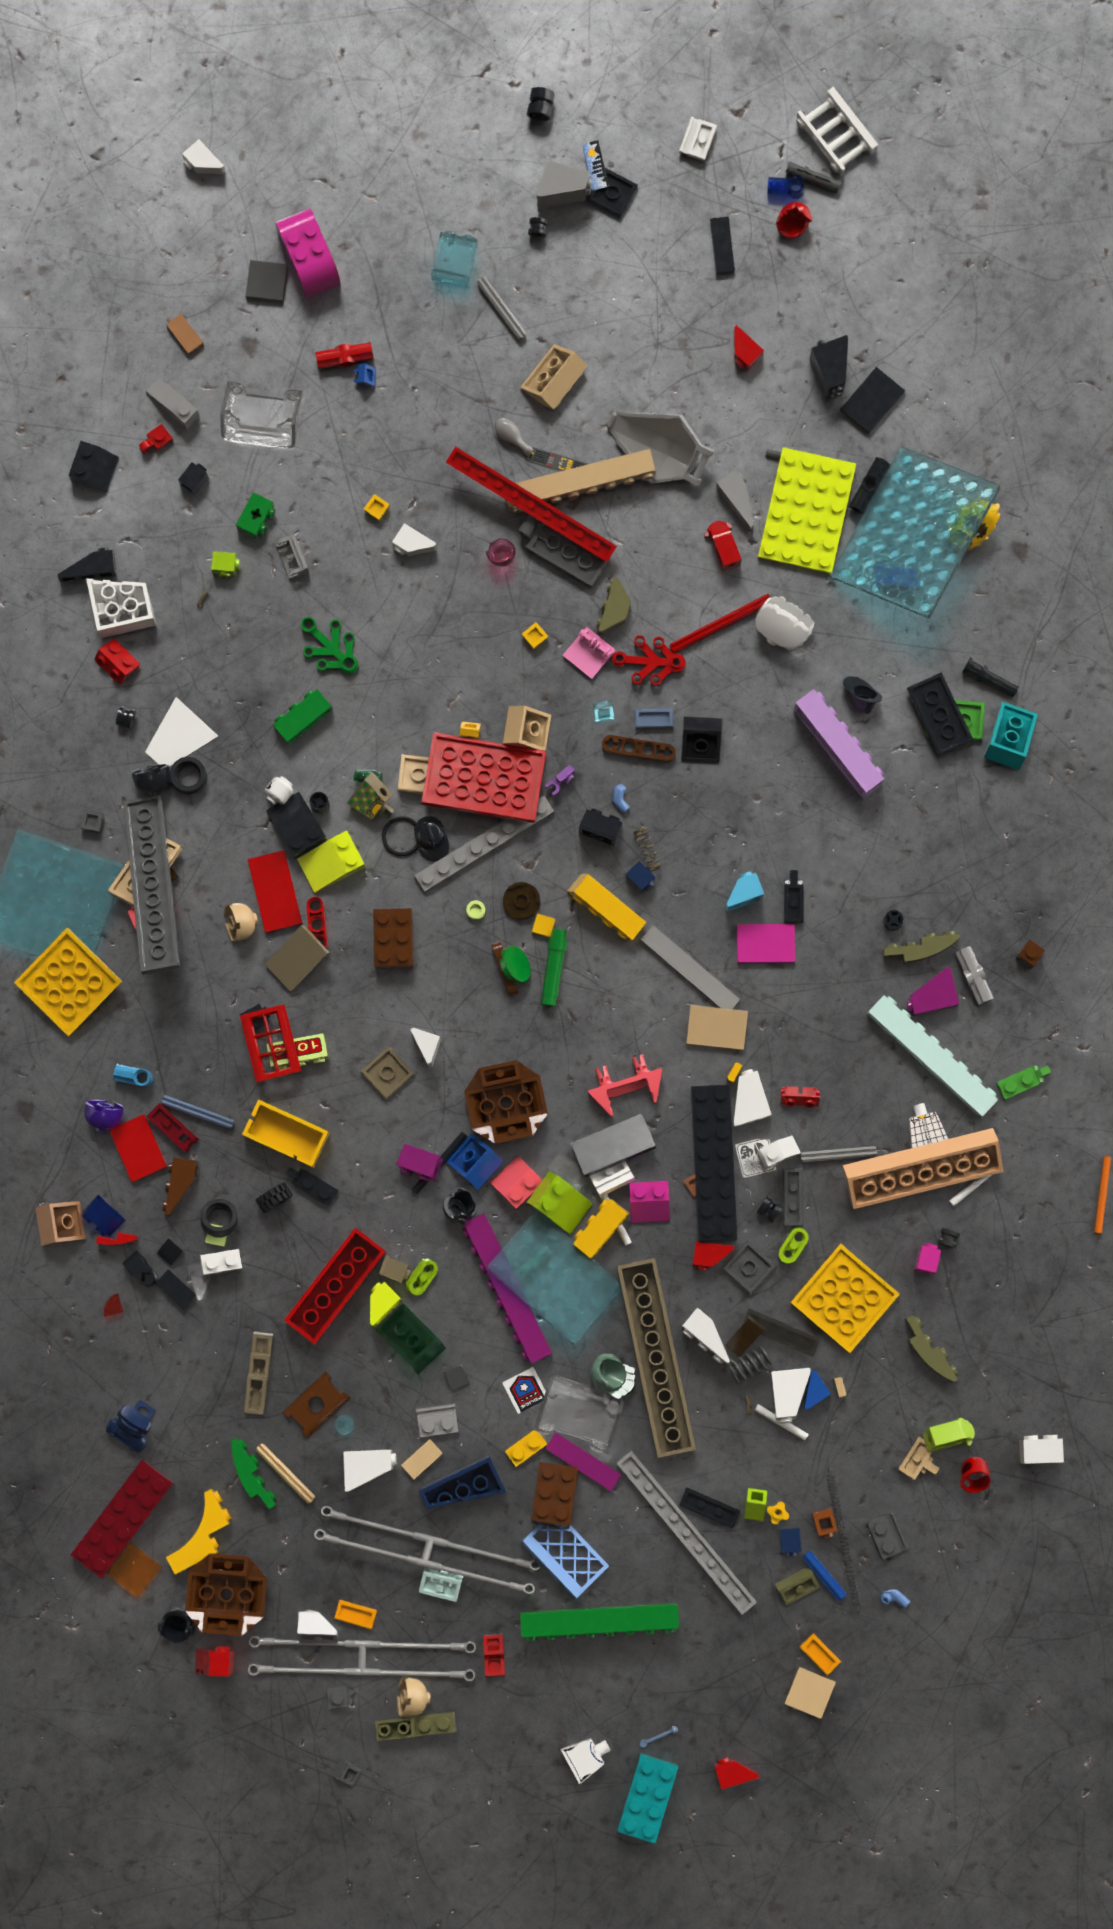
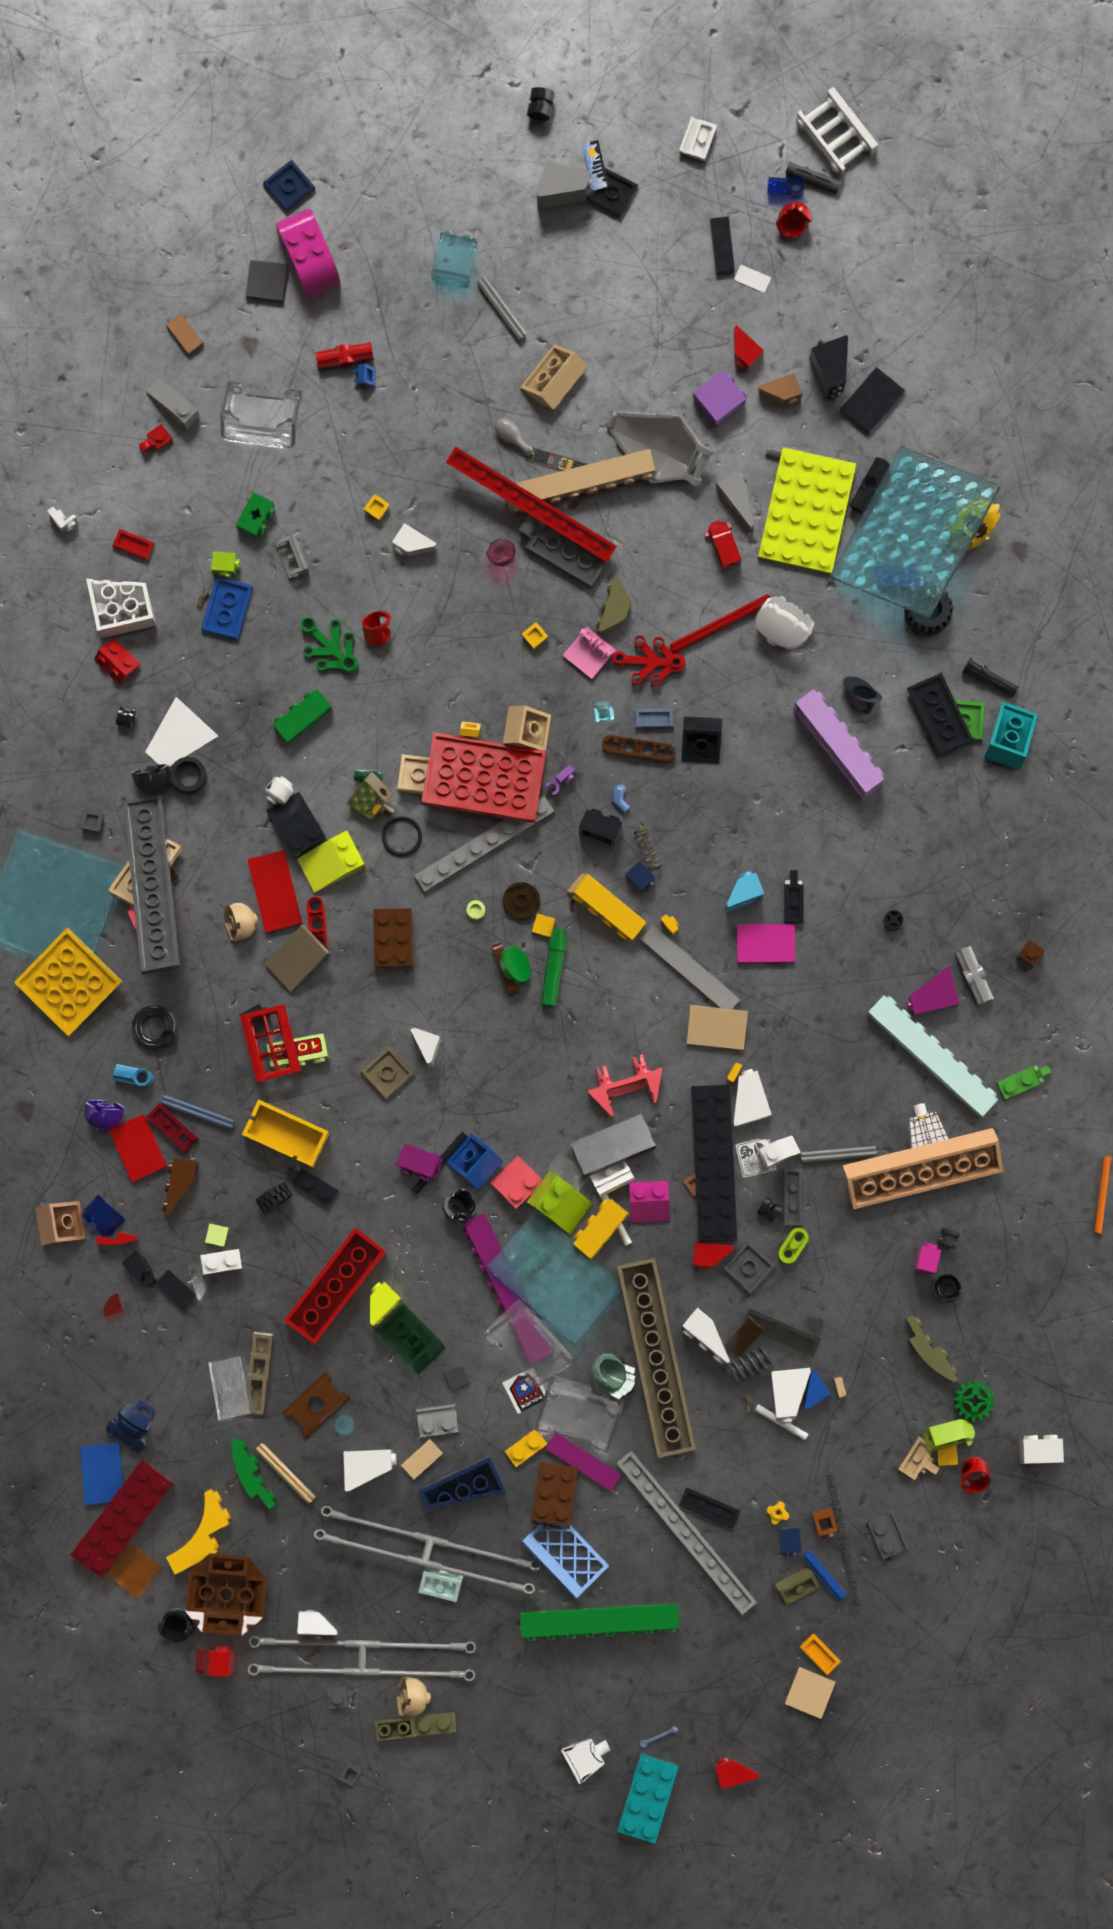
(58, 517): none -> white bracket
(93, 466): black slope -> none
(95, 565): black slope -> none
(101, 1472): none -> blue tile
(133, 544): none -> red tile
(170, 1027): none -> black piece
(170, 1251): black slope -> none
(193, 477): black brick -> none
(202, 160): white slope -> none
(218, 1231): black tyre -> none
(227, 608): none -> blue tile
(231, 1387): none -> clear tile
(289, 185): none -> dark blue tile
(318, 799): black wheel -> none
(355, 1614): light orange tile -> none
(375, 636): none -> red helmet
(395, 1270): dark tan slope -> none
(422, 1276): lime plate -> none
(431, 838): black piece -> none
(494, 1656): red slope -> none
(499, 1082): reddish brown piece -> none
(529, 1344): none -> clear windscreen
(537, 227): black wheel -> none
(670, 924): none -> yellow plate
(720, 397): none -> medium lavender brick
(752, 278): none -> white sticker
(755, 1504): lime brick -> none
(782, 390): none -> medium nougat slope
(809, 1097): red hinge -> none
(845, 1298): yellow plate -> none
(894, 1596): medium blue arm -> none
(929, 946): olive slope -> none
(931, 625): none -> black tyre
(947, 1288): none -> black hair
(947, 1456): none -> yellow tile
(967, 1190): white bar -> none
(974, 1409): none -> green gear

